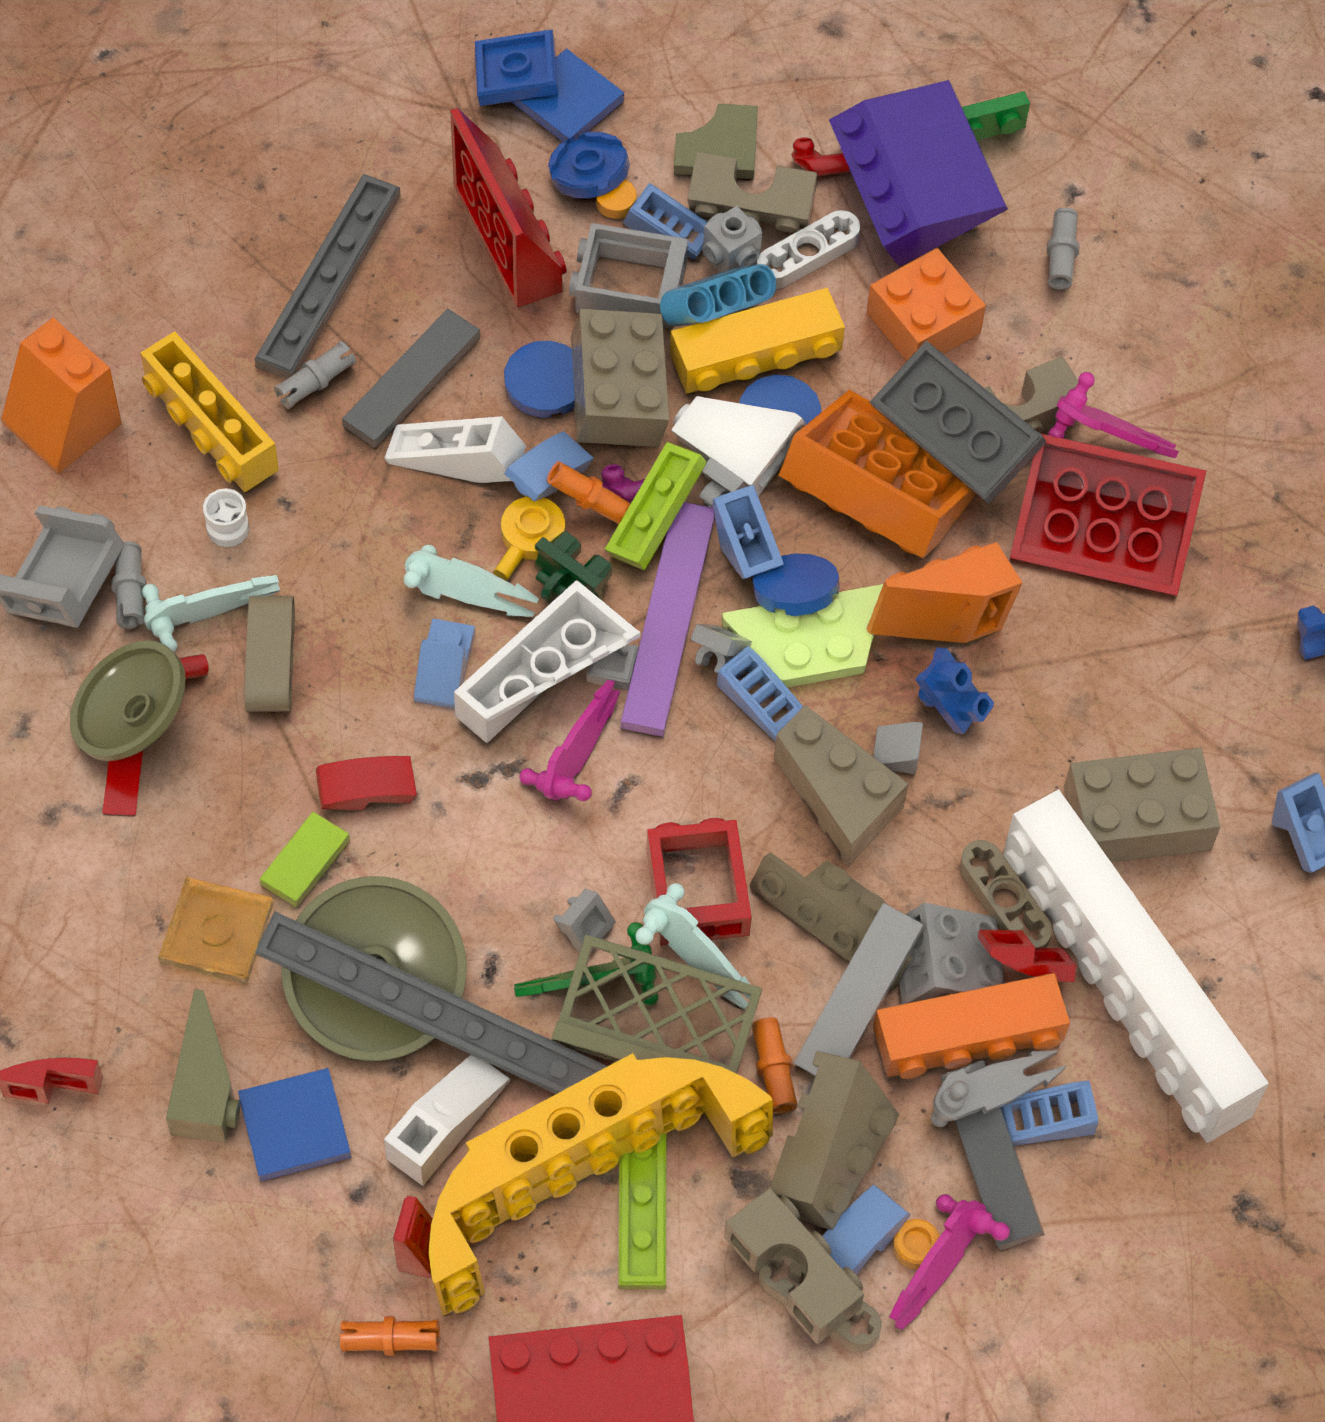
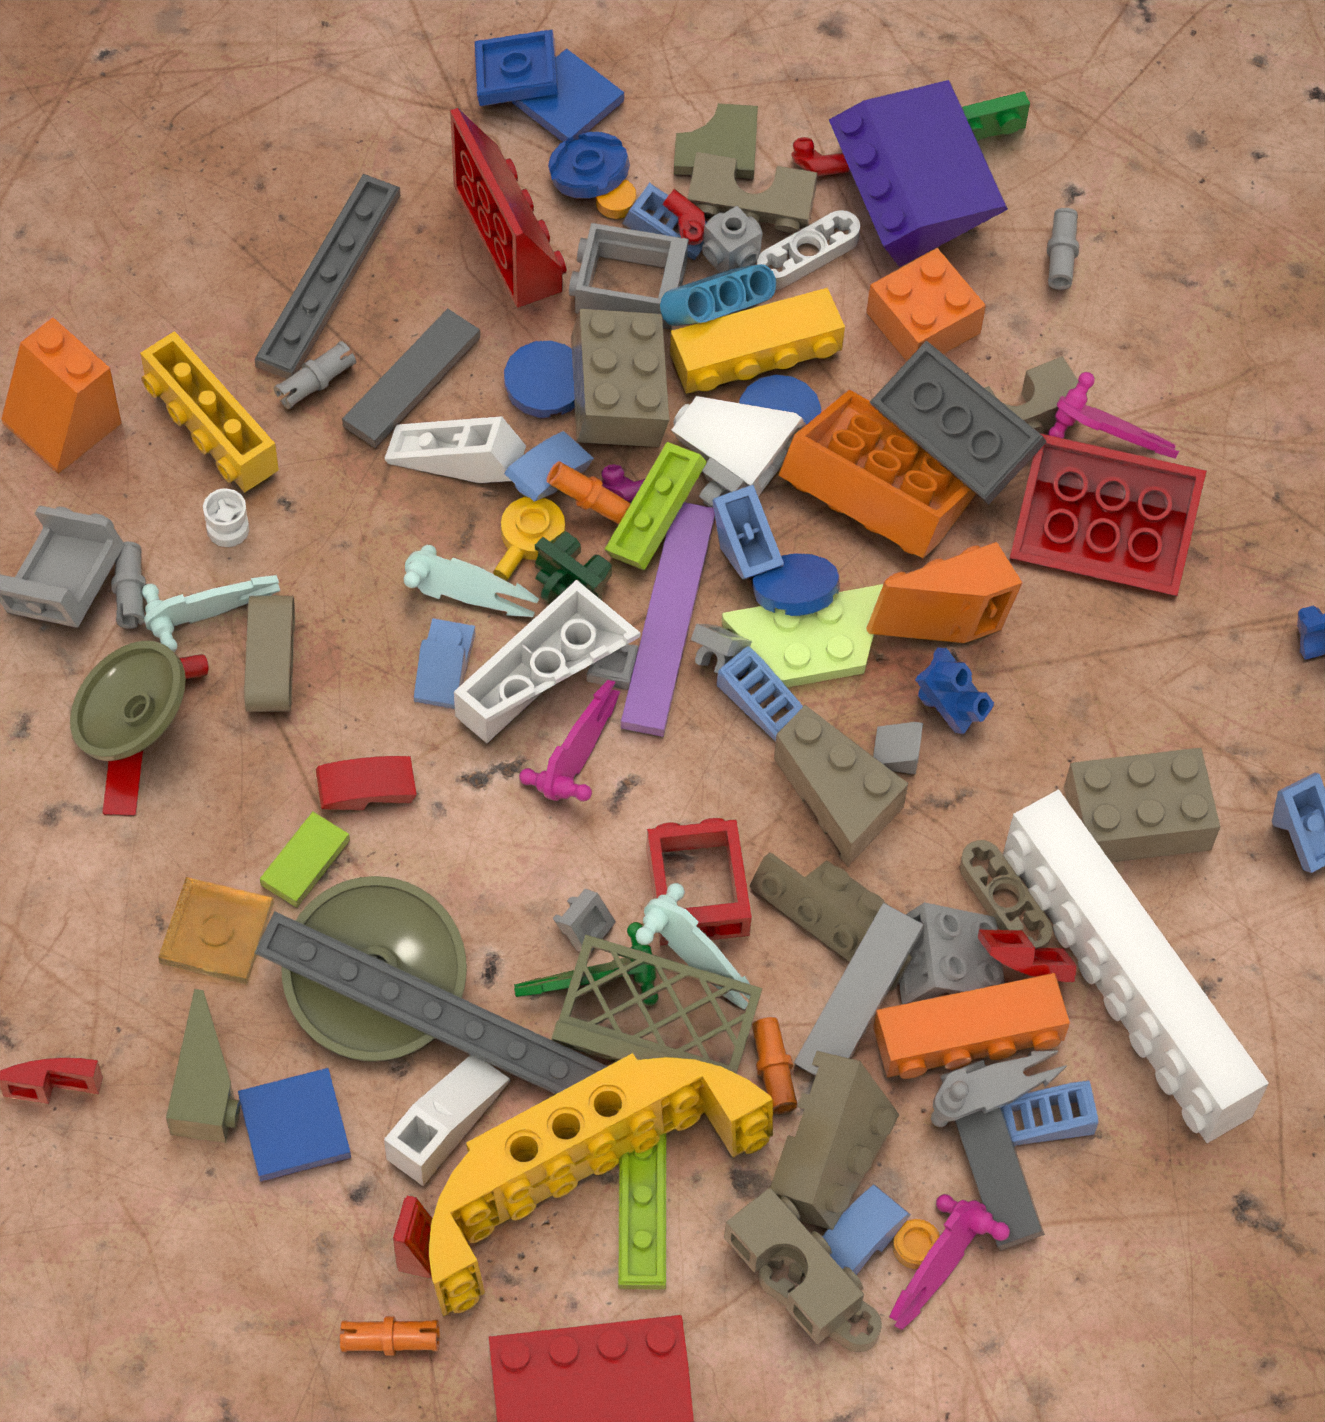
(690, 217): none -> red arm

